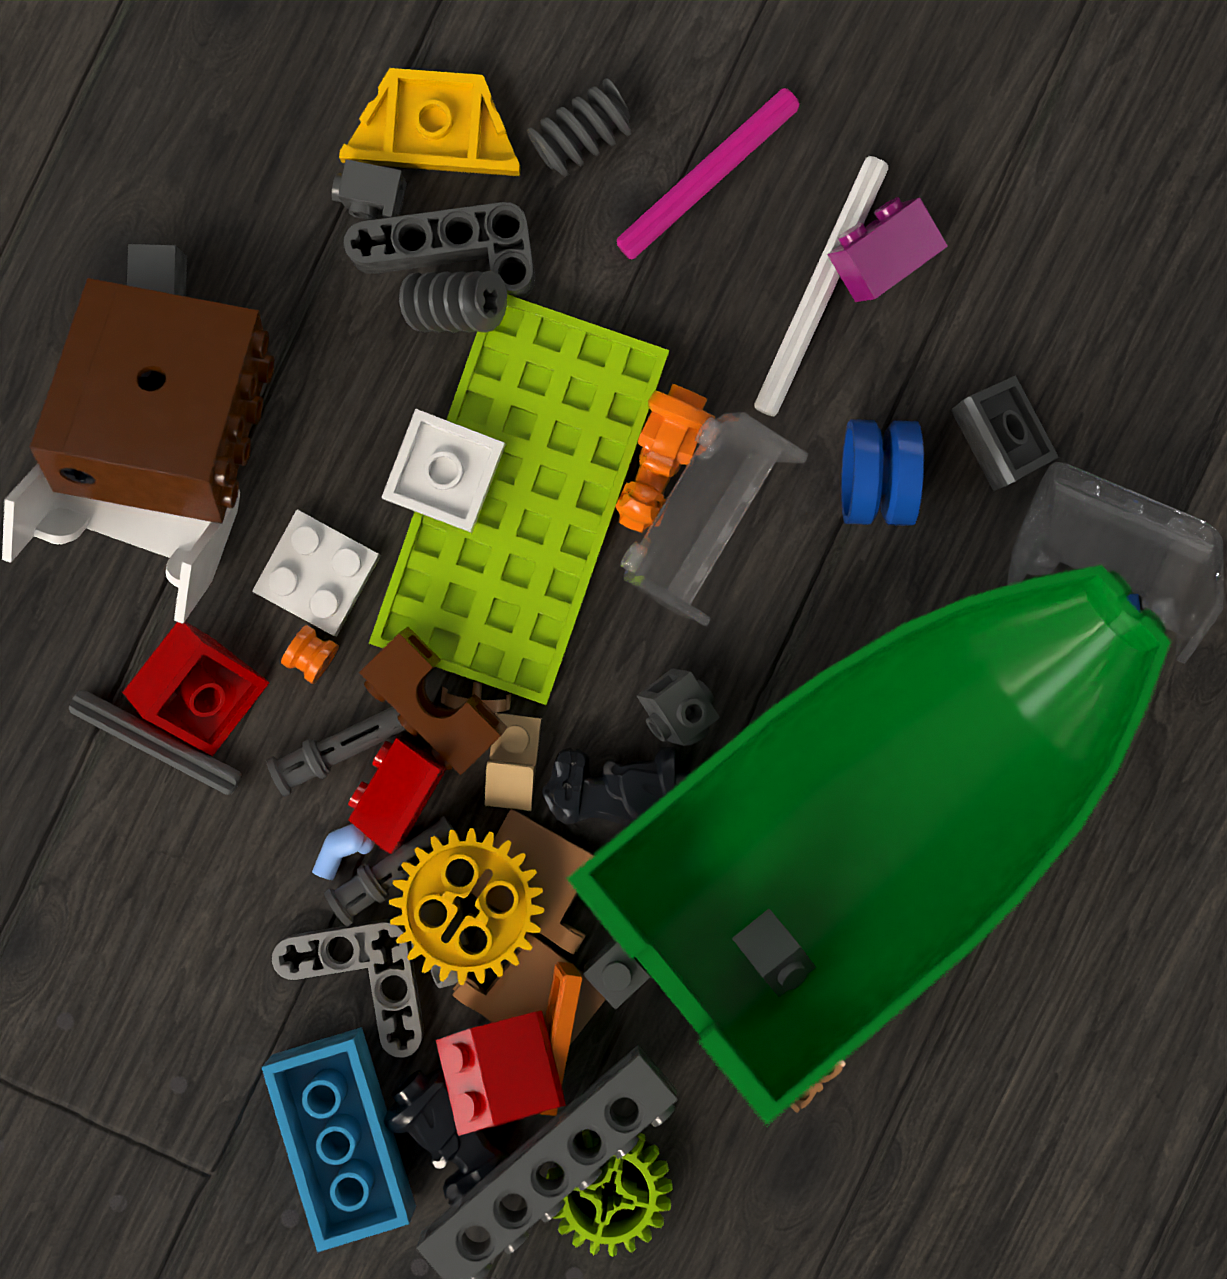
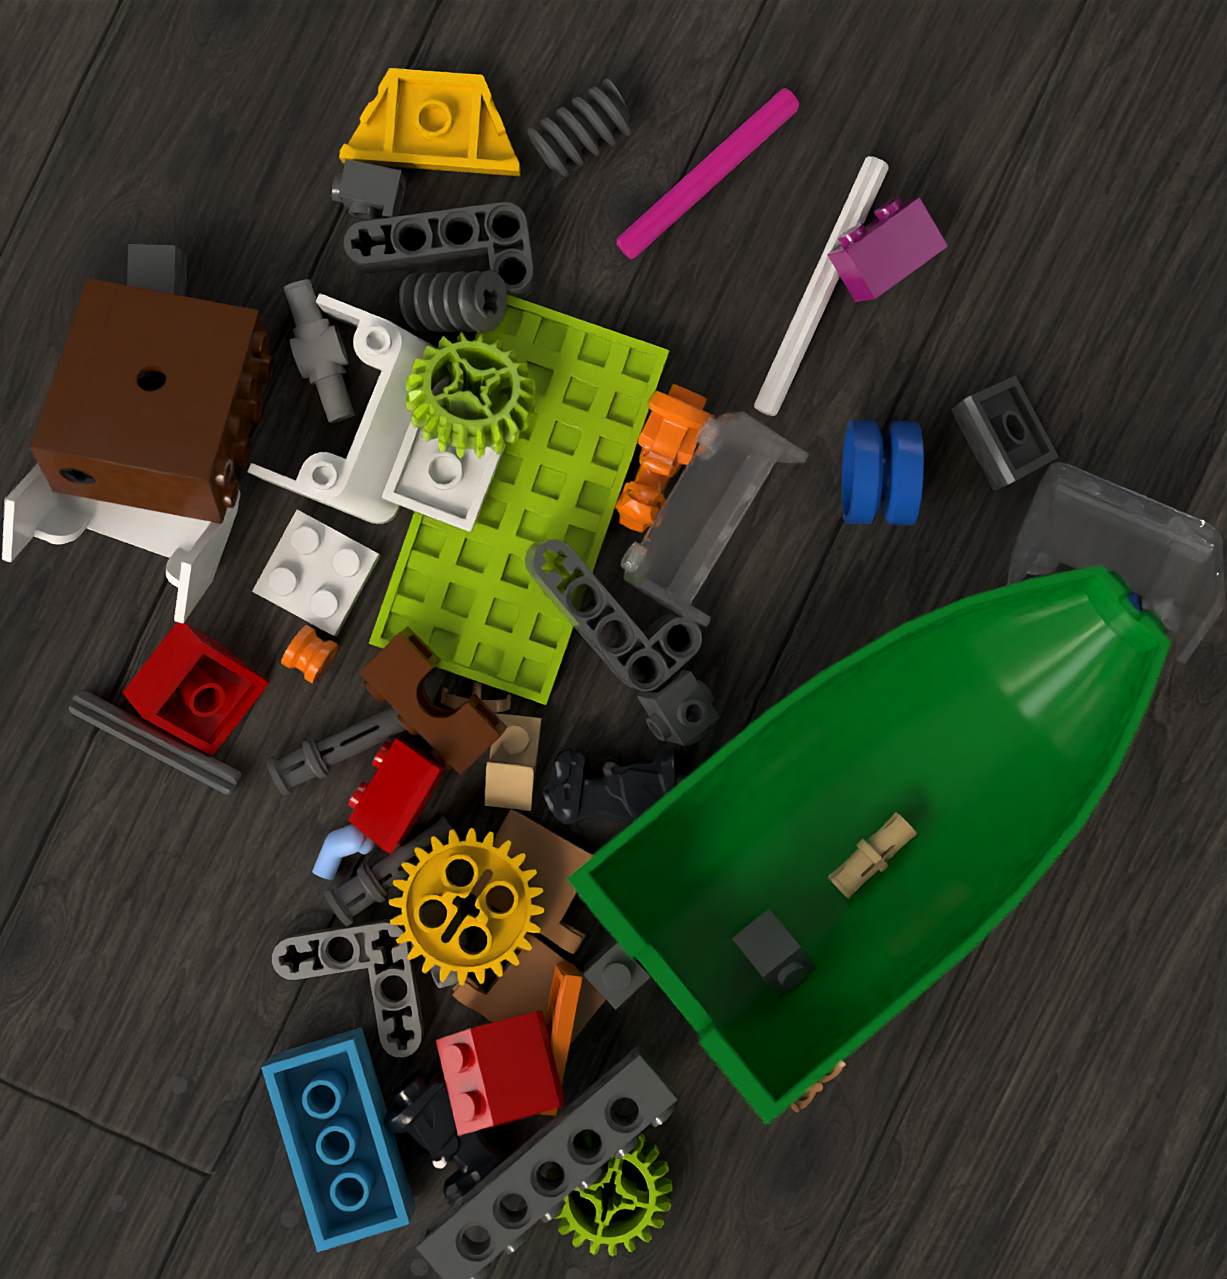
(319, 351): none -> light grey pin
(360, 479): none -> white windscreen
(457, 413): none -> lime gear
(604, 608): none -> dark grey beam
(872, 855): none -> tan pin

